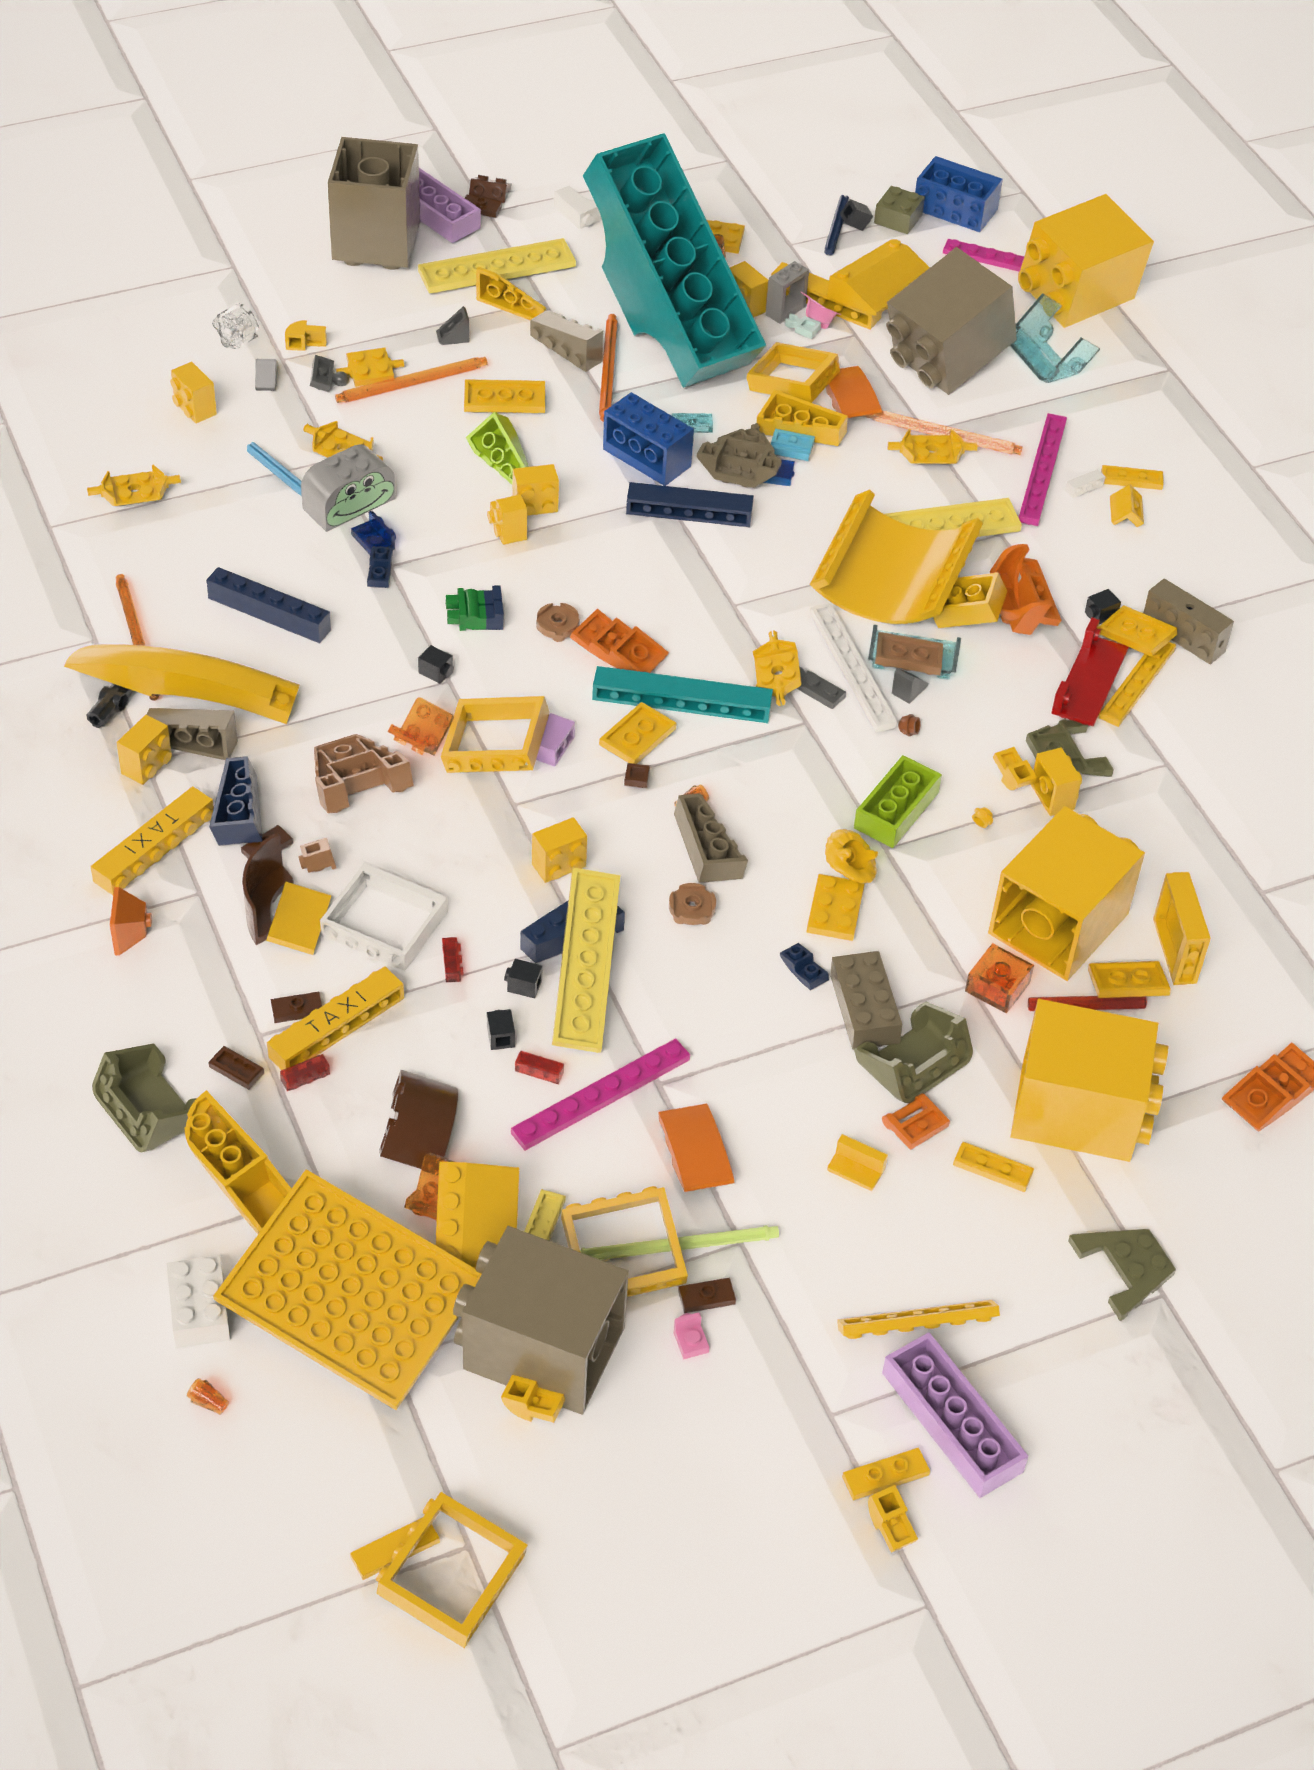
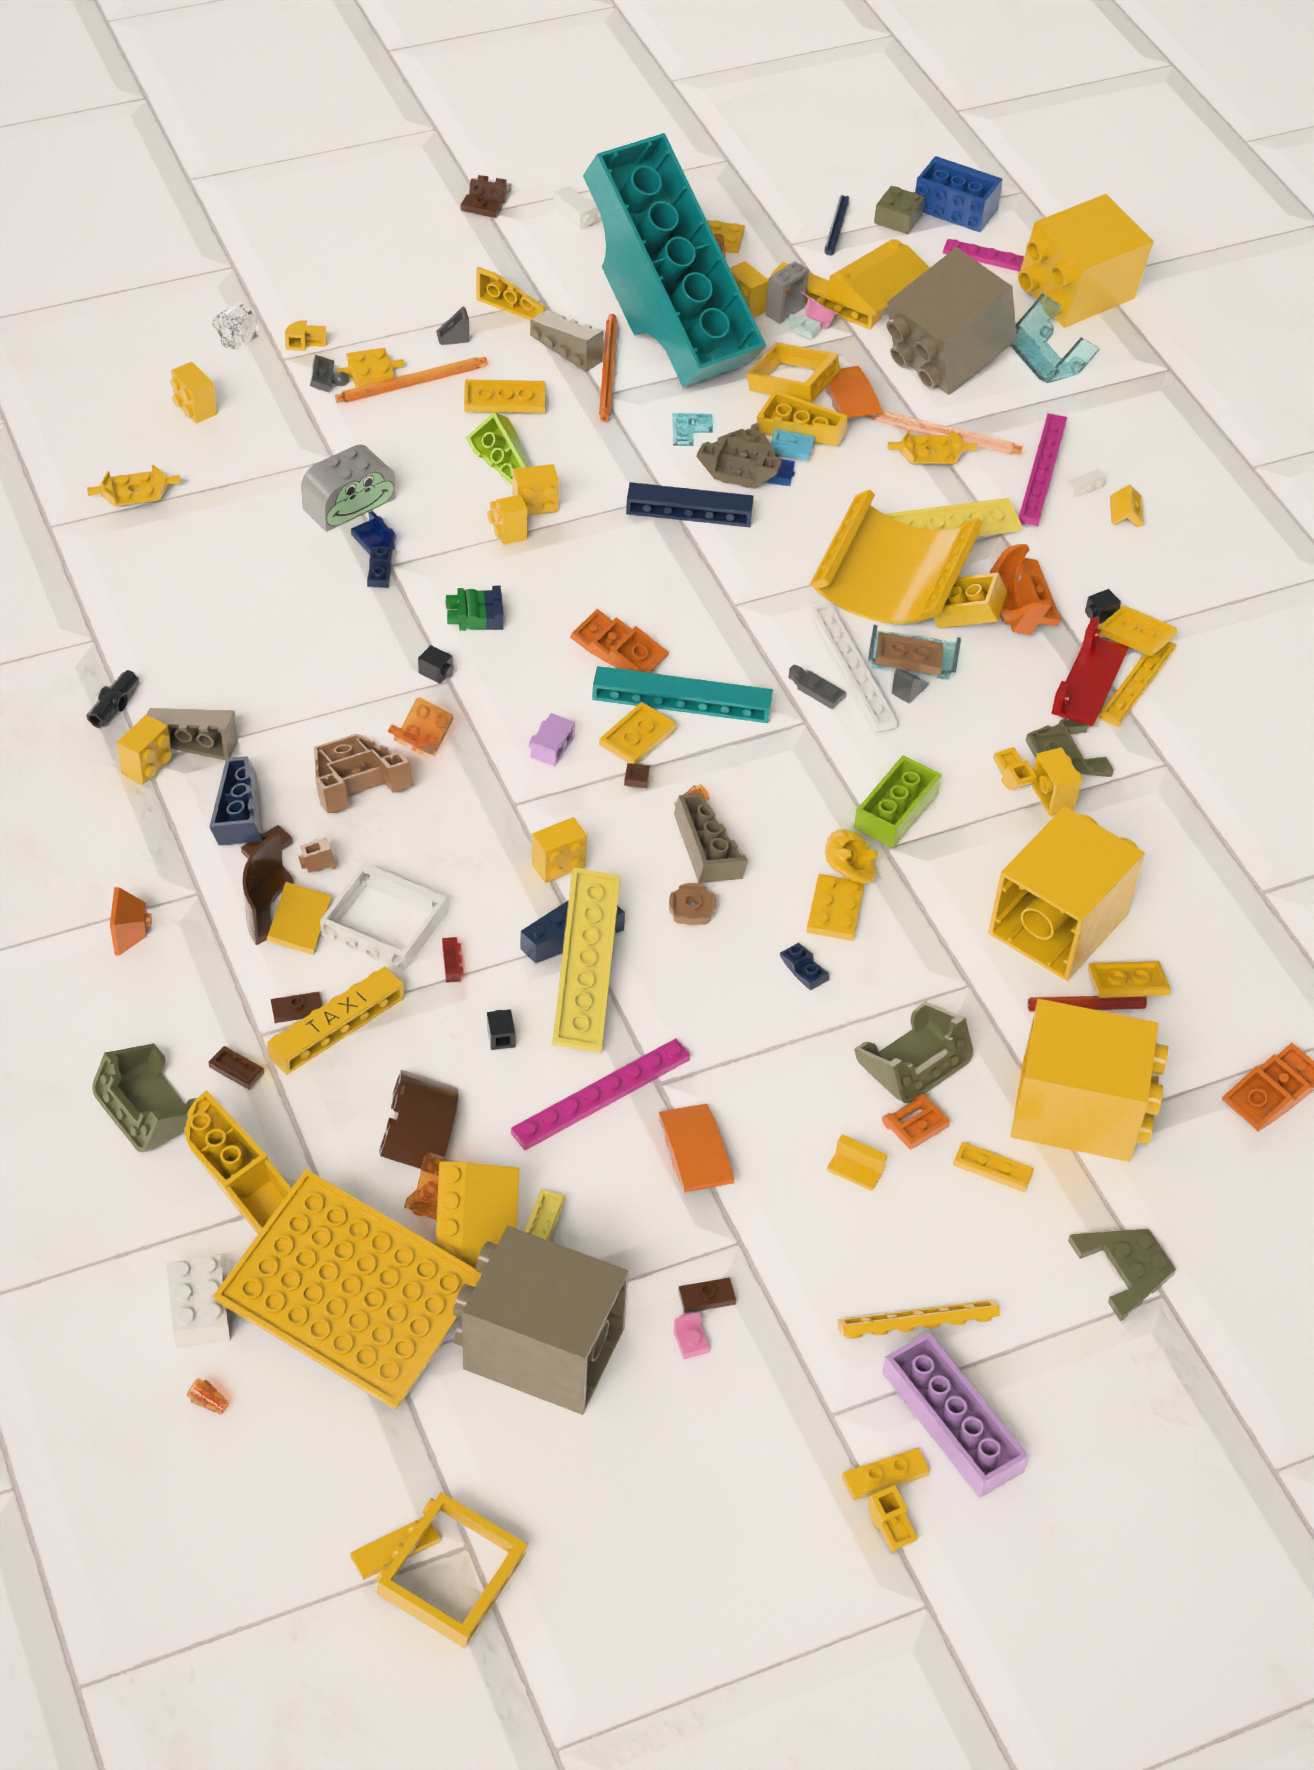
(130, 614): clear orange piece -> none
(152, 840): yellow brick -> none
(187, 675): yellow slope -> none
(266, 374): slope -> none
(268, 605): dark blue brick -> none
(275, 467): dark azure axle -> none
(305, 1072): clear red piece -> none
(330, 439): yellow plate -> none
(374, 202): dark tan brick -> none
(446, 210): lavender brick -> none
(495, 709): yellow window -> none
(507, 262): light yellow plate -> none
(524, 978): black brick -> none
(529, 1401): yellow brick -> none
(539, 1067): clear red piece -> none
(557, 630): medium nougat plate -> none
(625, 1200): yellow window -> none
(648, 439): blue brick -> none
(686, 1242): yellowish green piece -> none
(775, 657): yellow plate -> none
(856, 214): black brick -> none
(866, 999): dark tan brick -> none
(909, 725): dark orange plate -> none
(982, 817): yellow plate -> none
(999, 978): clear orange brick -> none
(1136, 477): yellow tile -> none
(1181, 928): yellow window -> none
(1198, 625): dark tan brick -> none

